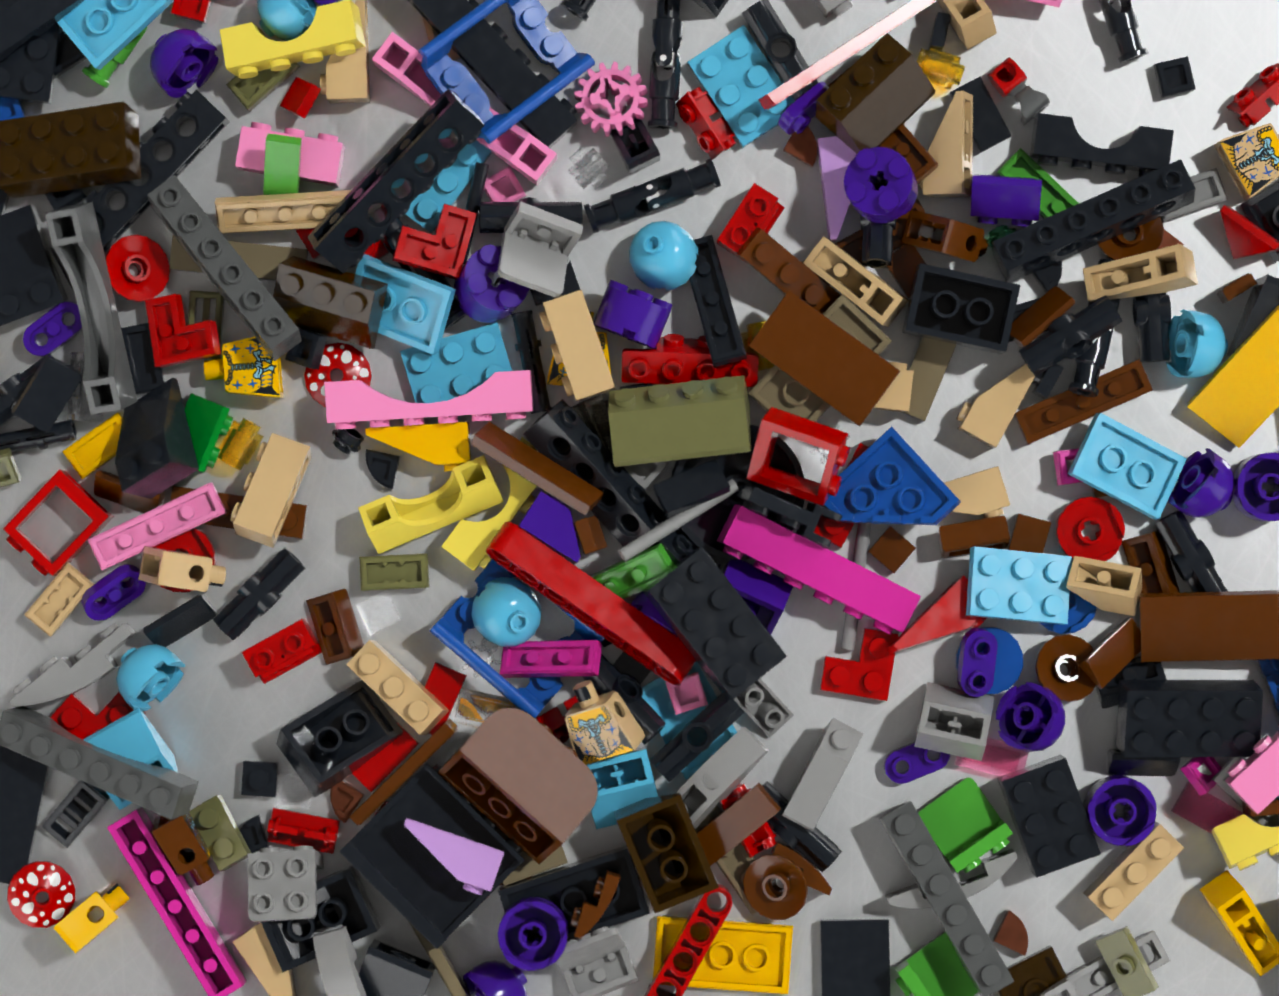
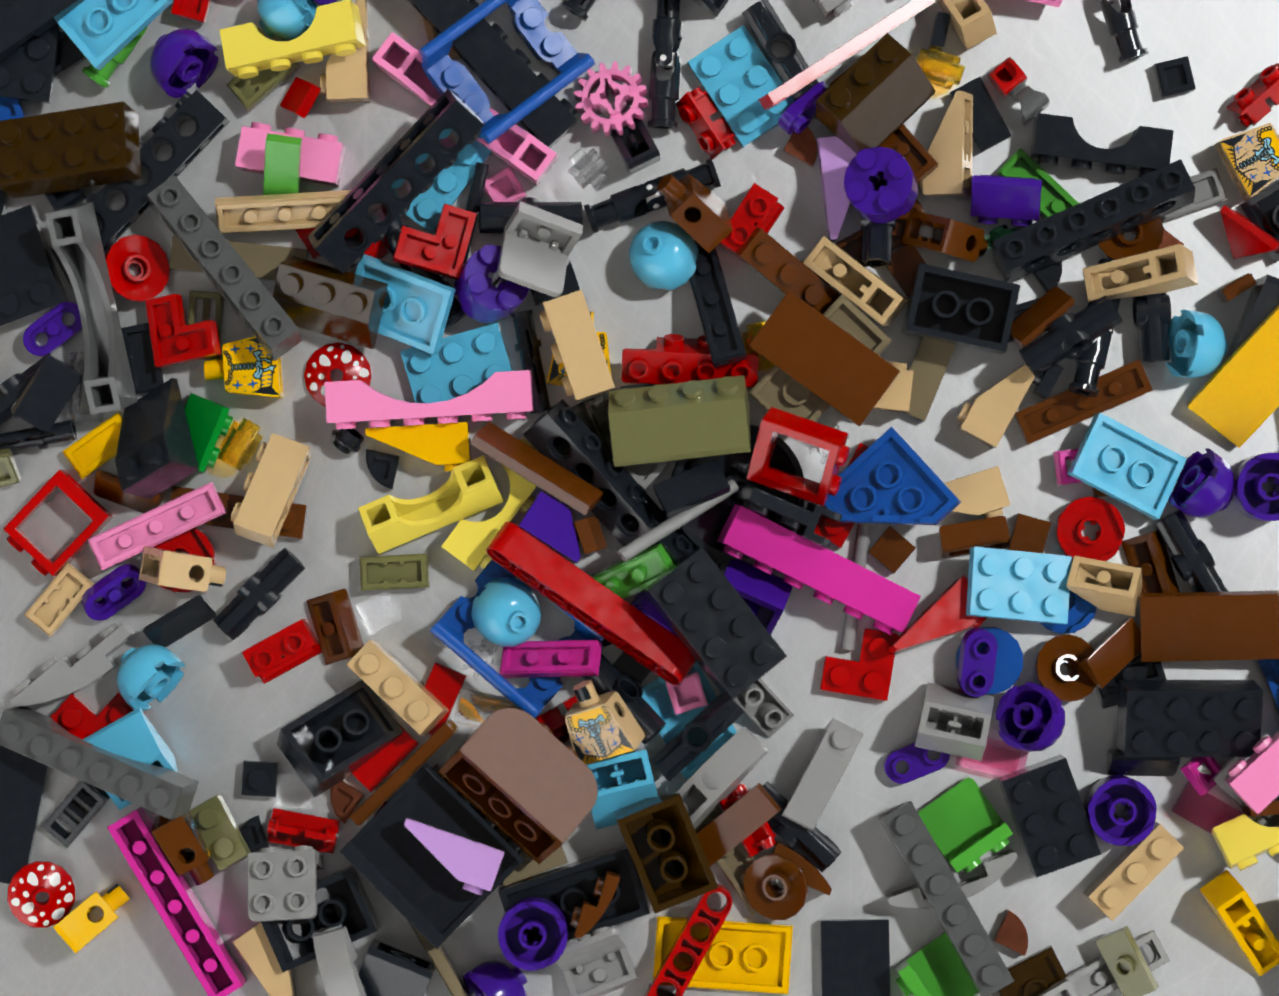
(309, 350): black plate -> none
(632, 314): dark purple brick -> none
(696, 210): none -> reddish brown torso

